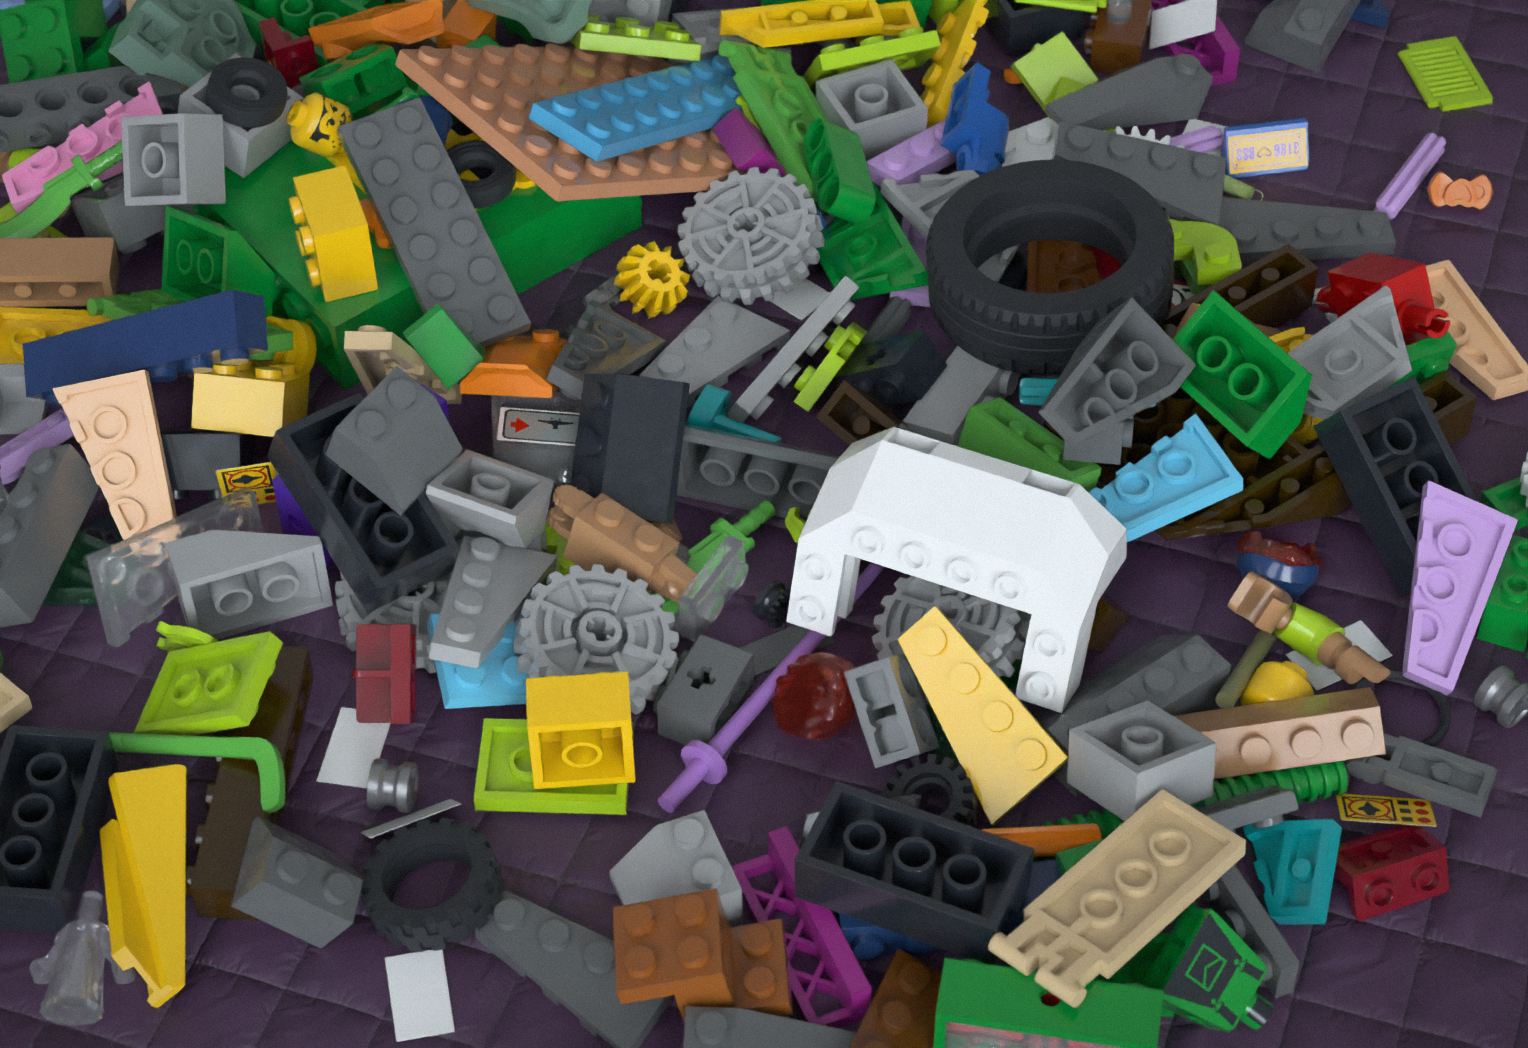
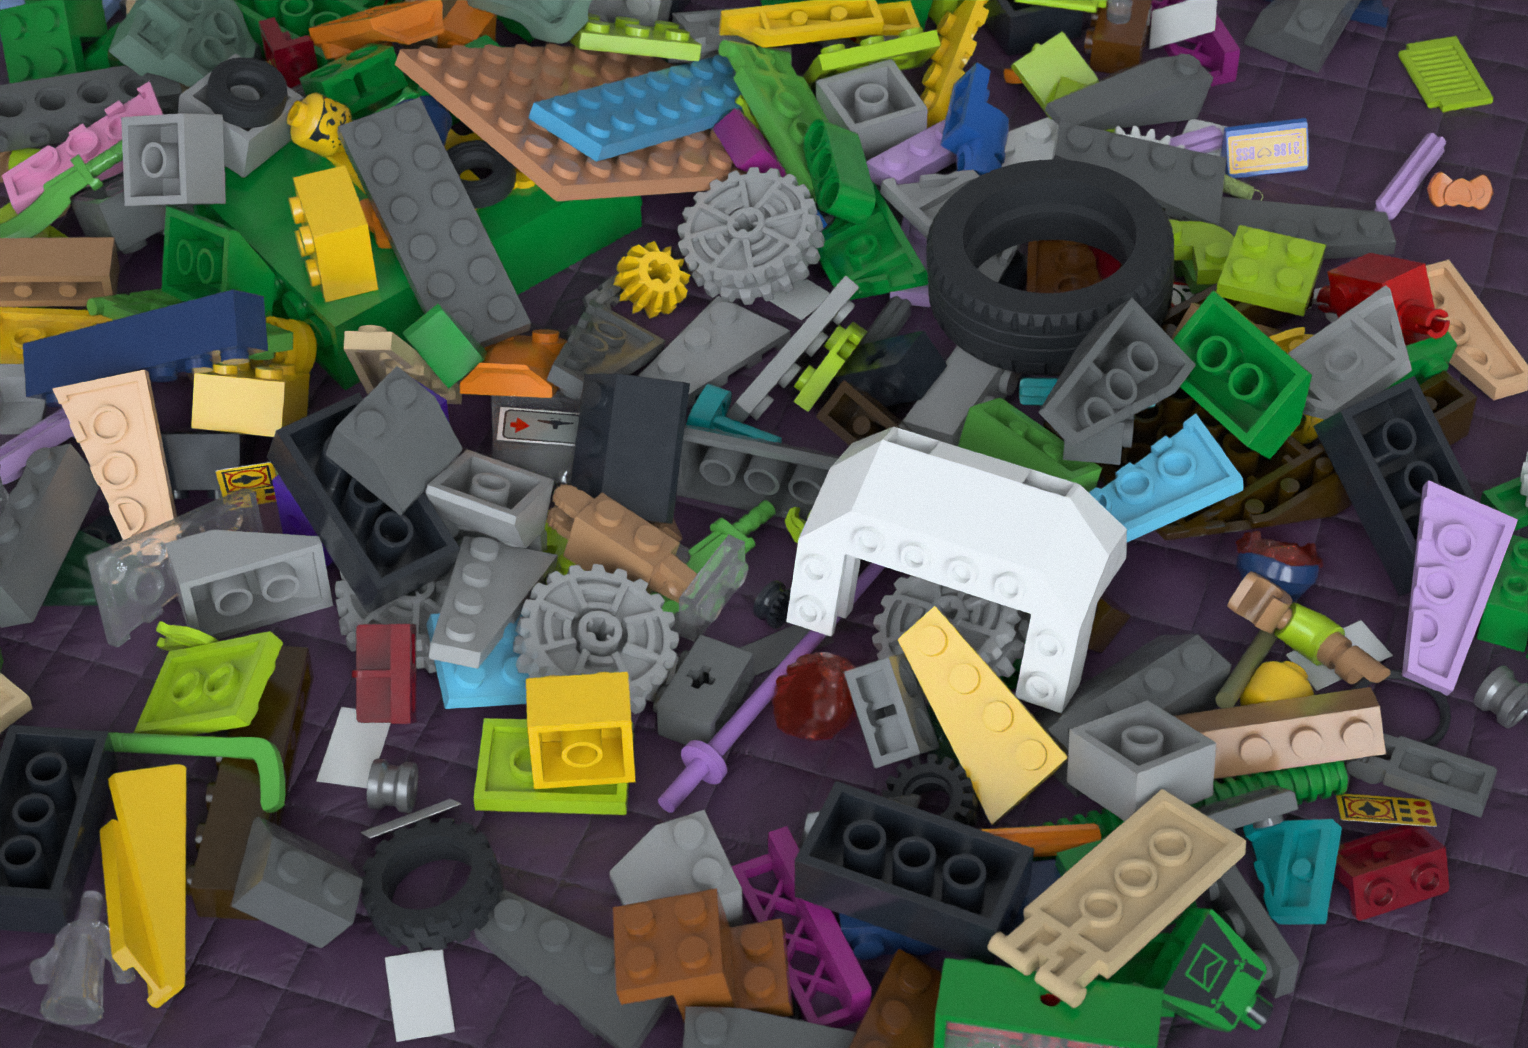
(1271, 270): none -> lime plate

